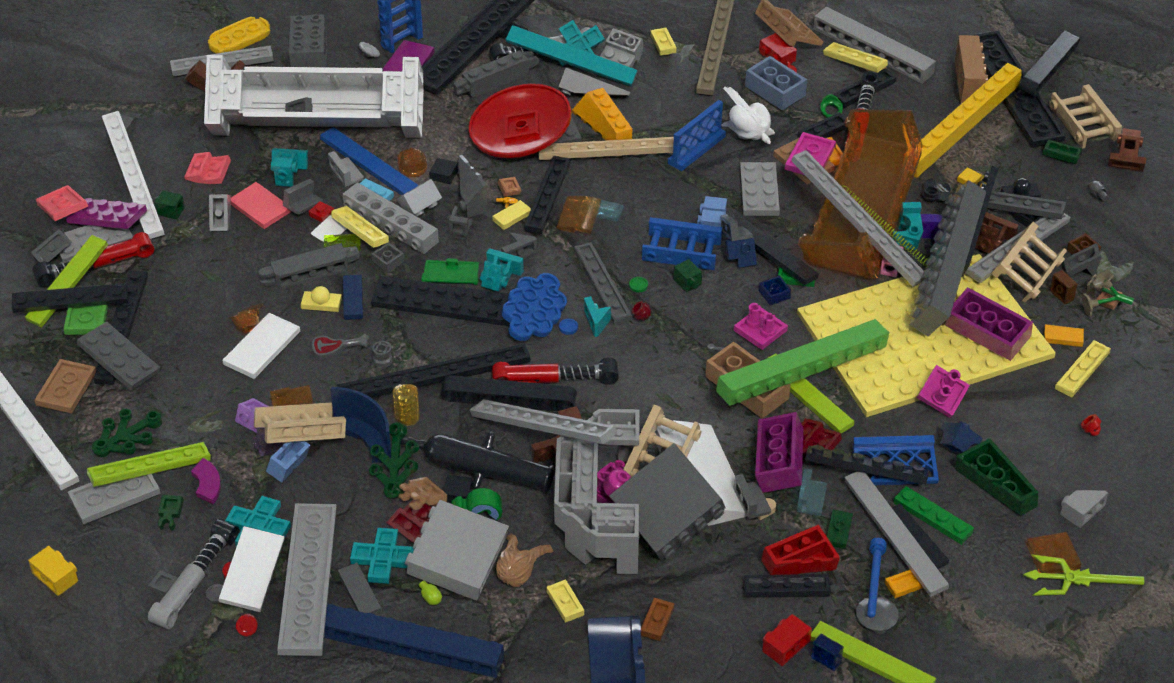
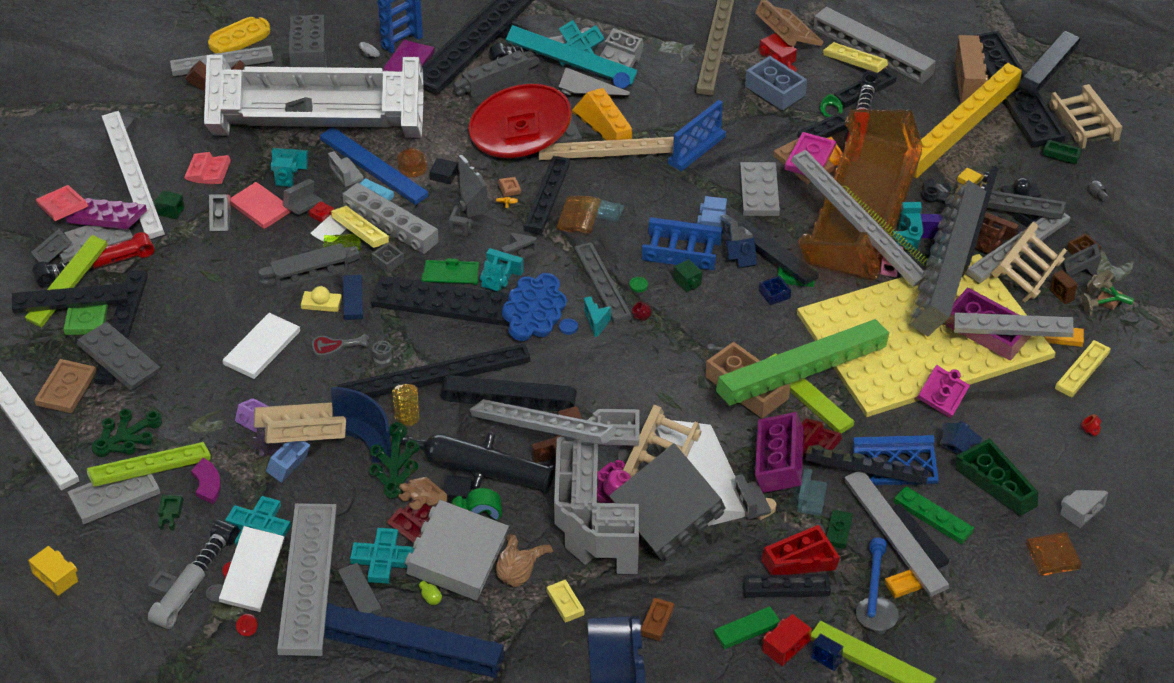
(247, 318): clear orange piece -> none
(294, 396): clear orange slope -> none
(419, 198): light grey brick -> none
(511, 215): light yellow tile -> none
(605, 371): piece -> none
(621, 80): none -> blue piece
(663, 41): light yellow plate -> none
(746, 627): none -> green tile
(748, 121): white hair -> none
(760, 327): dark pink plate -> none
(1013, 325): none -> light grey plate
(1077, 577): lime piece -> none
(1128, 148): copper tile -> none

